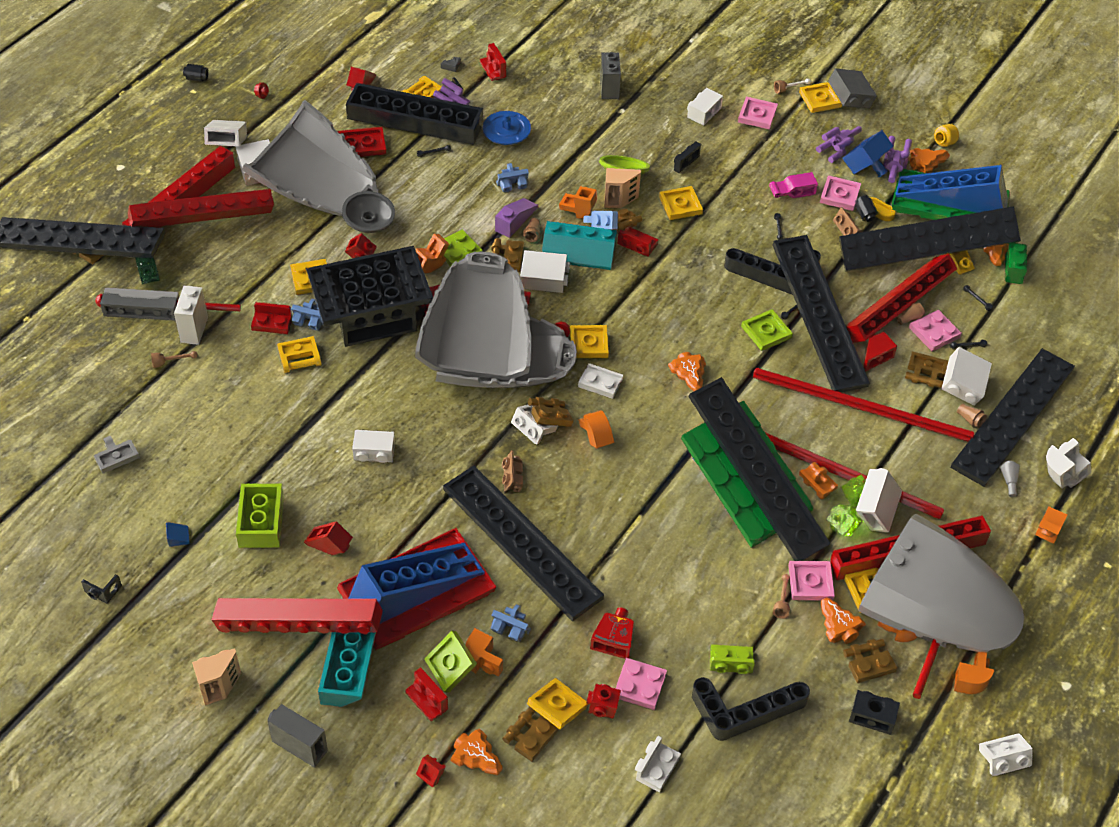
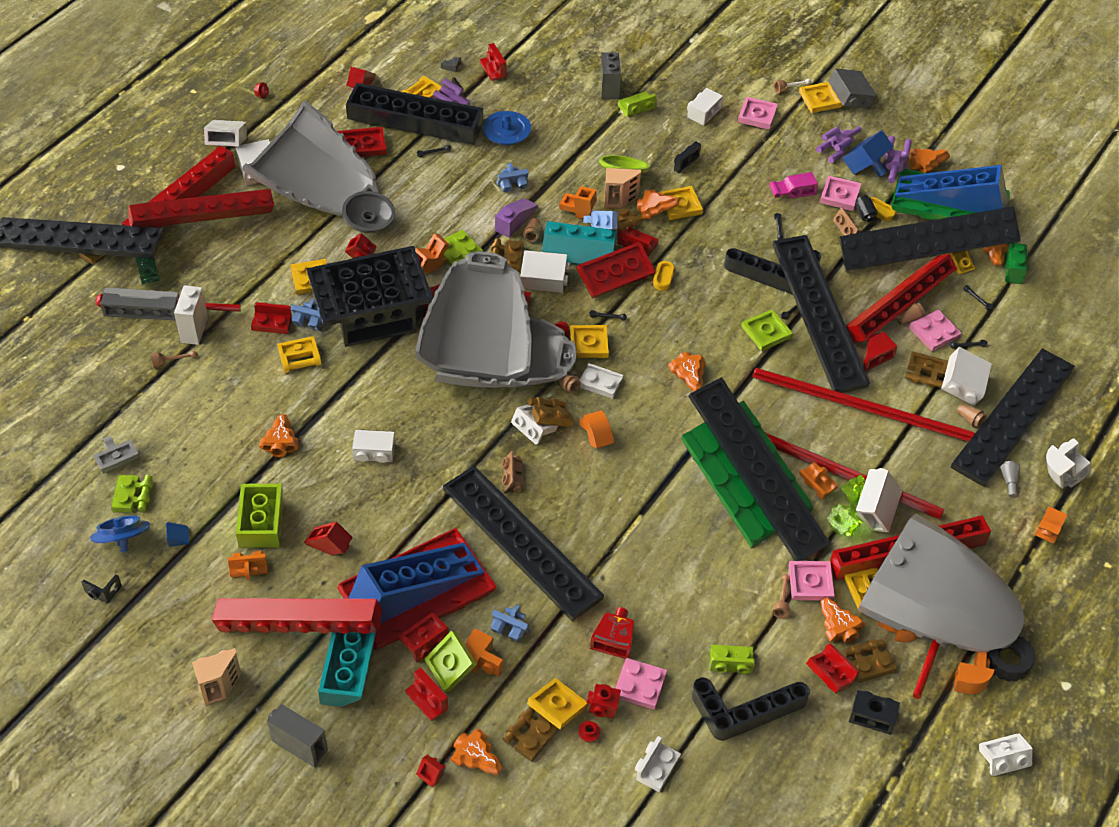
(120, 530): none -> blue piece
(126, 492): none -> lime plate
(196, 72): black brick -> none
(247, 565): none -> orange hips
(280, 438): none -> orange rock
(424, 636): none -> red bracket
(570, 383): none -> medium nougat cone
(589, 736): none -> red plate
(593, 313): none -> black hinge
(615, 269): none -> red plate
(637, 103): none -> lime bracket
(655, 203): none -> orange rock
(663, 275): none -> yellow tile
(833, 668): none -> red bracket
(946, 135): yellow head -> none
(1015, 672): none -> black tyre

